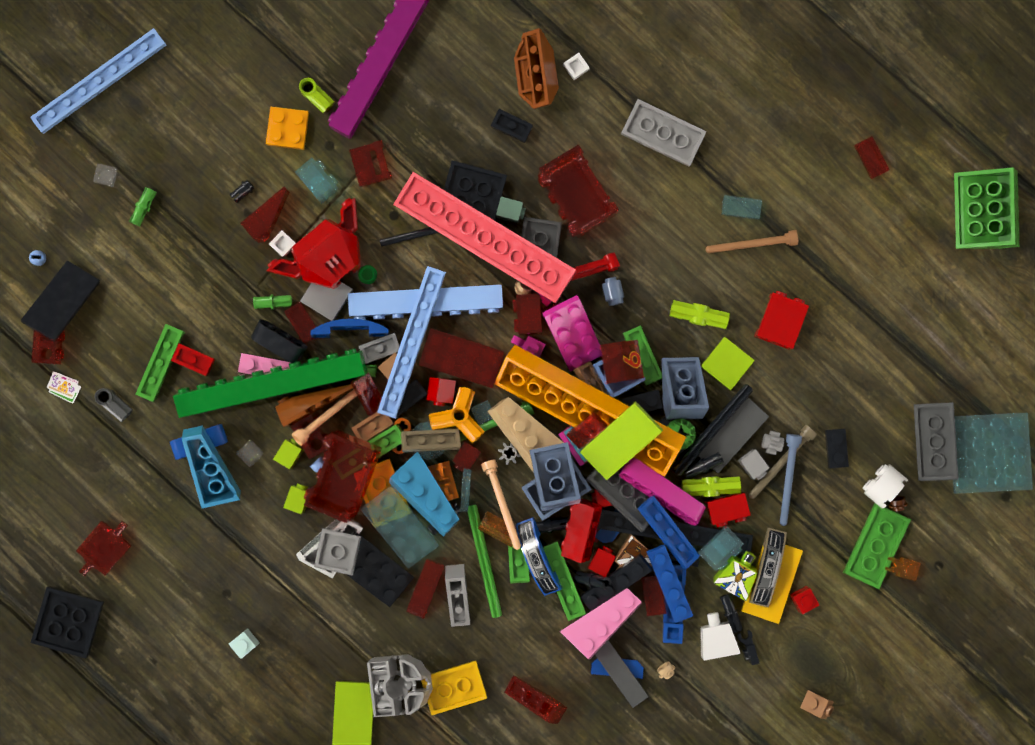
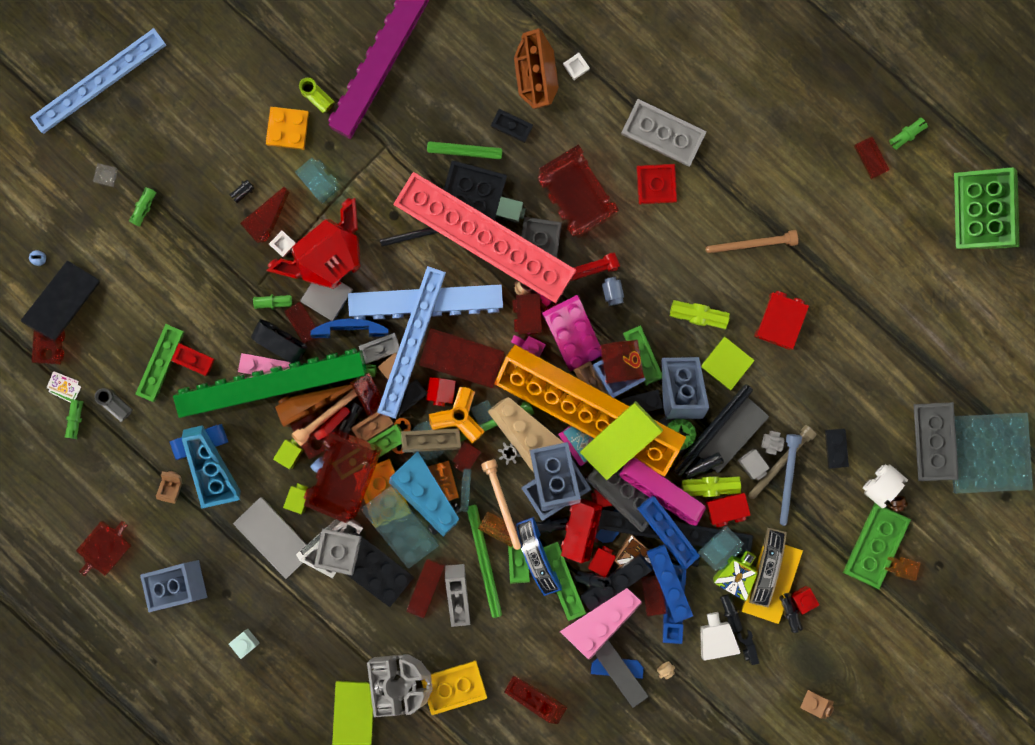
(67, 622): black plate -> none
(73, 419): none -> bright green pin
(169, 487): none -> medium nougat bracket
(173, 586): none -> sand blue slope
(250, 453): clear plate -> none
(271, 536): none -> light grey tile
(331, 423): none -> red tile
(351, 418): none -> black axle
(364, 165): clear red plate -> none
(367, 274): green plate -> none
(464, 150): none -> bright green axle
(586, 430): clear red plate -> none
(656, 184): none -> red tile
(741, 207): clear light blue tile -> none
(791, 612): none -> black pin
(908, 133): none -> bright green pin

